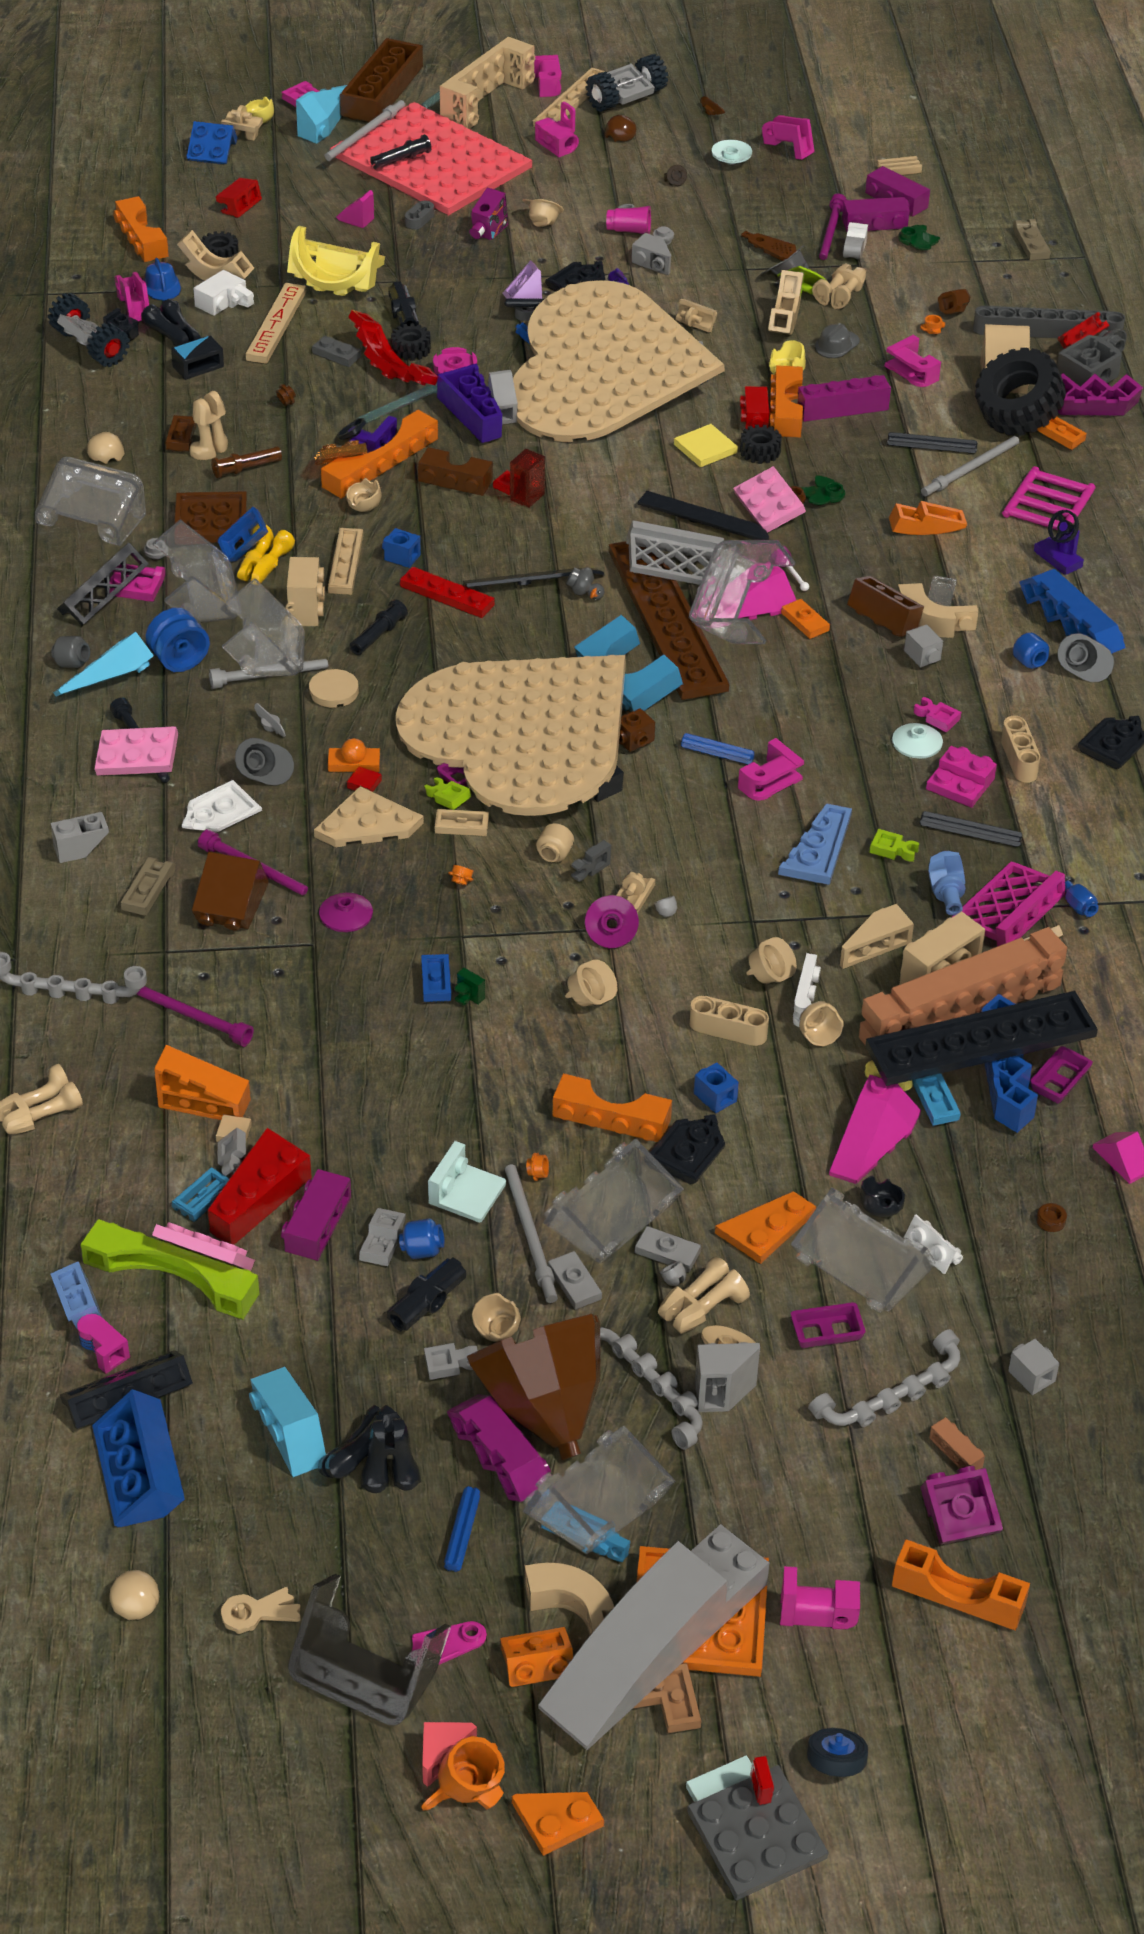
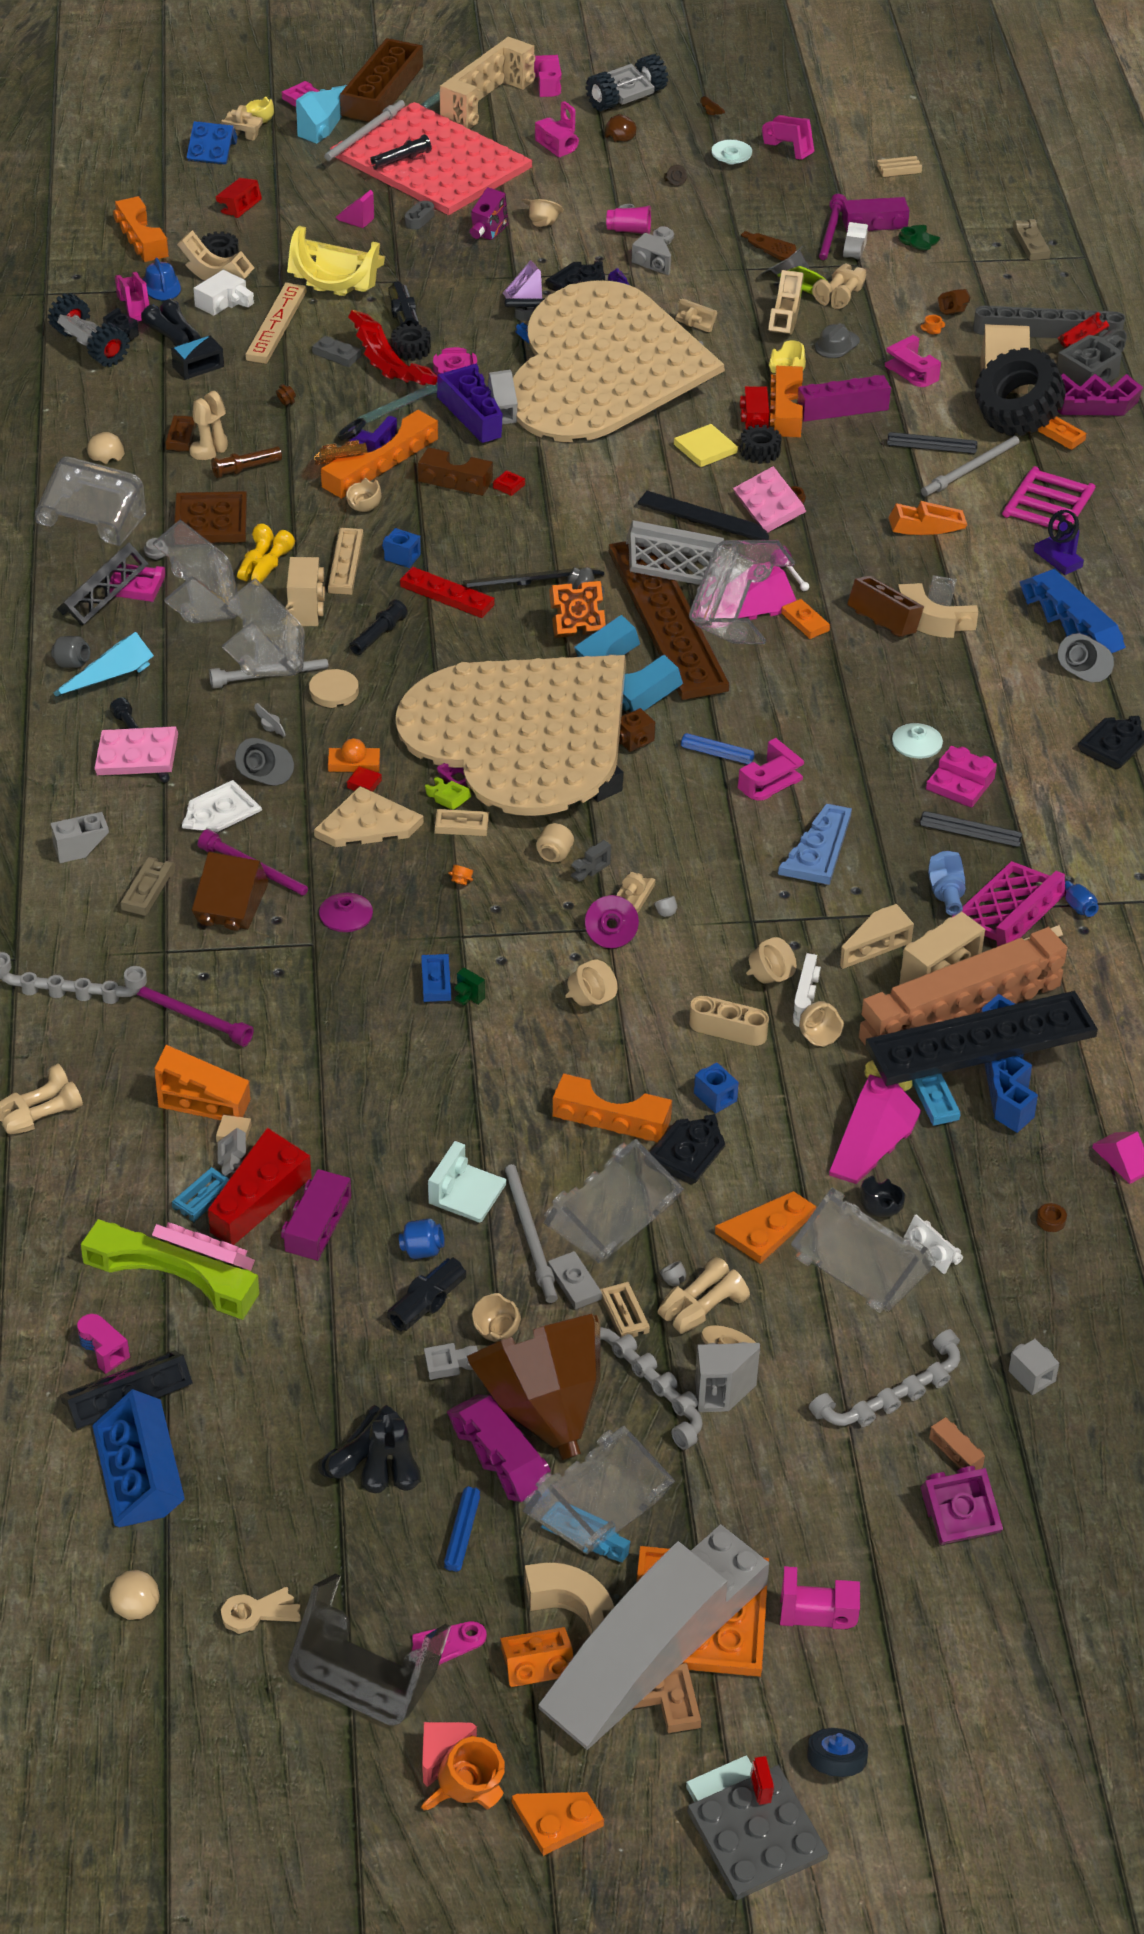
(75, 1292): medium blue hinge -> none
(177, 639): blue wheel -> none
(242, 529): blue piece -> none
(289, 1420): medium azure wedge -> none
(382, 1237): light grey slope -> none
(527, 478): clear red brick -> none
(537, 1166): orange plate -> none
(573, 96): tan tile -> none
(577, 608): none -> orange brick
(631, 1328): none -> tan tile
(667, 1248): light grey plate -> none
(823, 1318): magenta piece -> none
(824, 491): dark green plate -> none
(889, 184): magenta brick -> none
(892, 844): lime plate -> none
(923, 645): light grey brick -> none
(937, 715): dark pink plate -> none
(992, 1599): orange arch -> none
(1020, 749): tan beam -> none
(1031, 650): blue head -> none
(1048, 1073): magenta piece -> none

